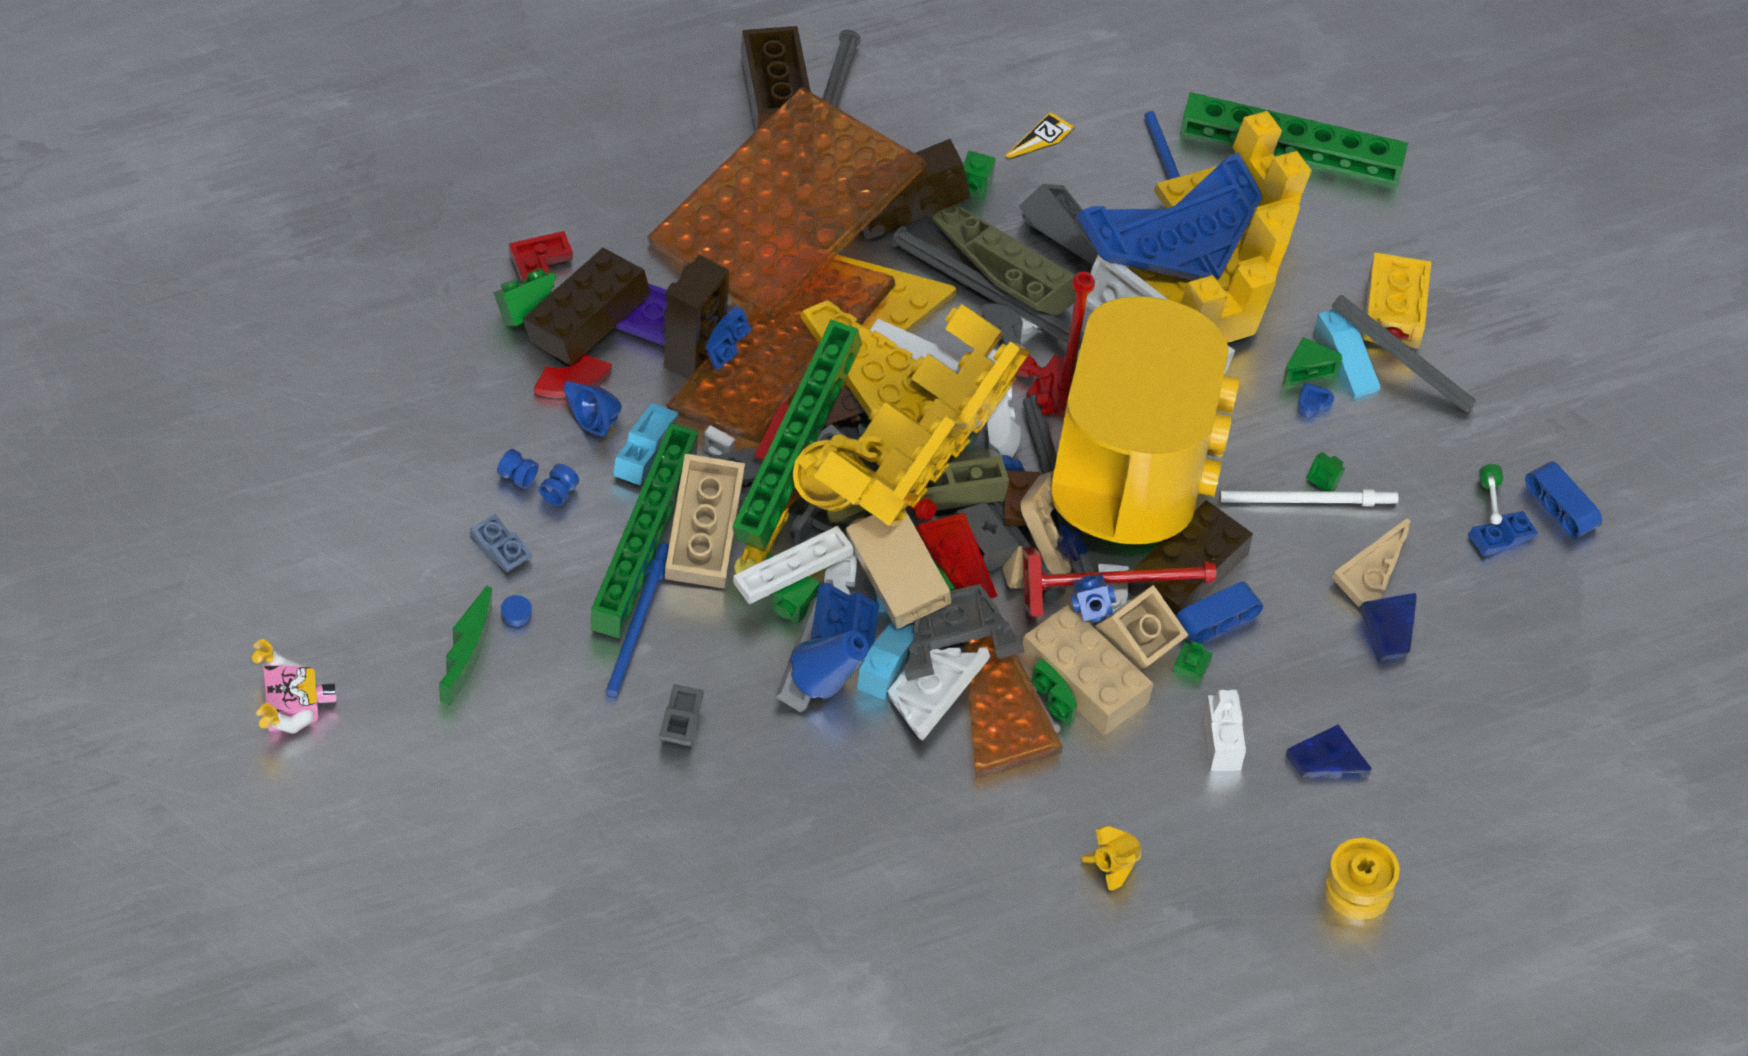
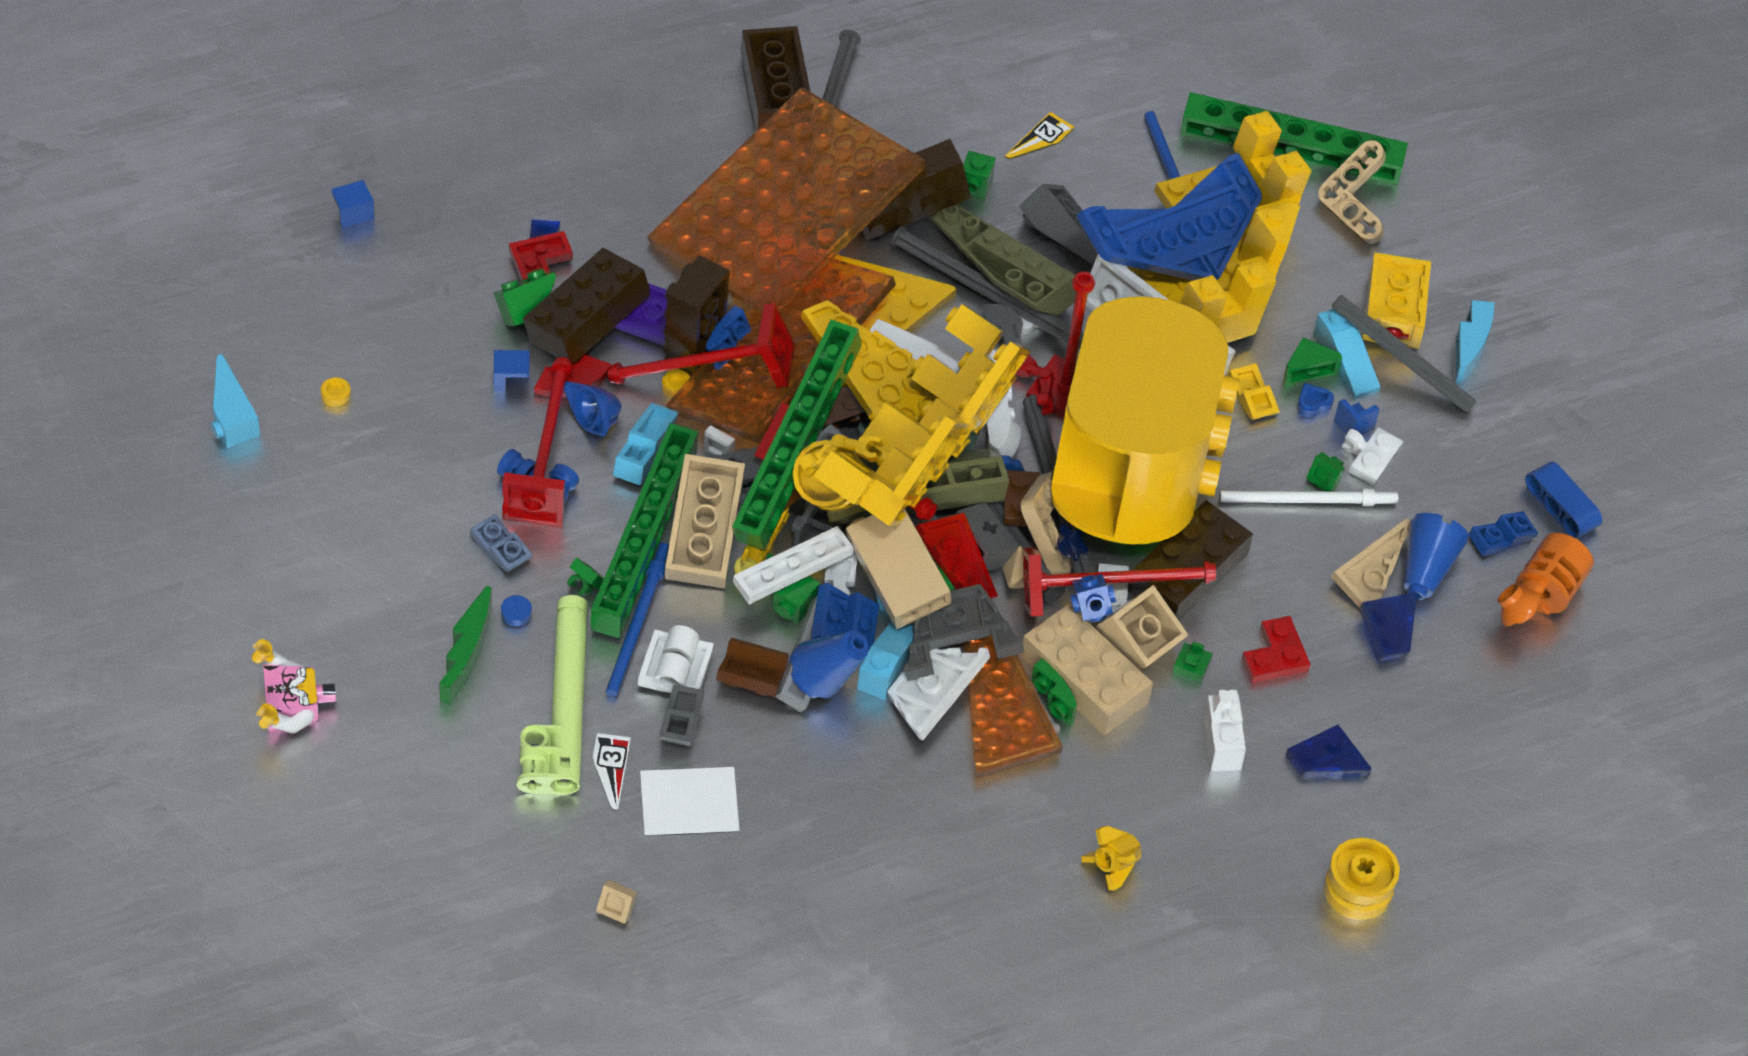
(233, 414): none -> medium azure slope
(335, 392): none -> yellow tile
(354, 203): none -> blue panel
(510, 364): none -> blue panel
(535, 497): none -> red tile
(543, 227): none -> clear blue tile
(561, 742): none -> yellowish green piece
(587, 575): none -> green tile
(610, 761): none -> sticker
(616, 901): none -> tan tile
(673, 381): none -> yellow tile
(675, 659): none -> white plate
(689, 801): none -> white sticker
(752, 667): none -> reddish brown bracket
(773, 344): none -> red tile
(1220, 612): blue beam -> none
(1253, 394): none -> yellow slope
(1282, 656): none -> red plate
(1345, 197): none -> tan beam
(1356, 417): none -> blue panel
(1372, 456): none -> white plate
(1431, 552): none -> blue cone
(1472, 338): none -> medium azure slope
(1492, 484): hinge -> none
(1547, 579): none -> orange cylinder

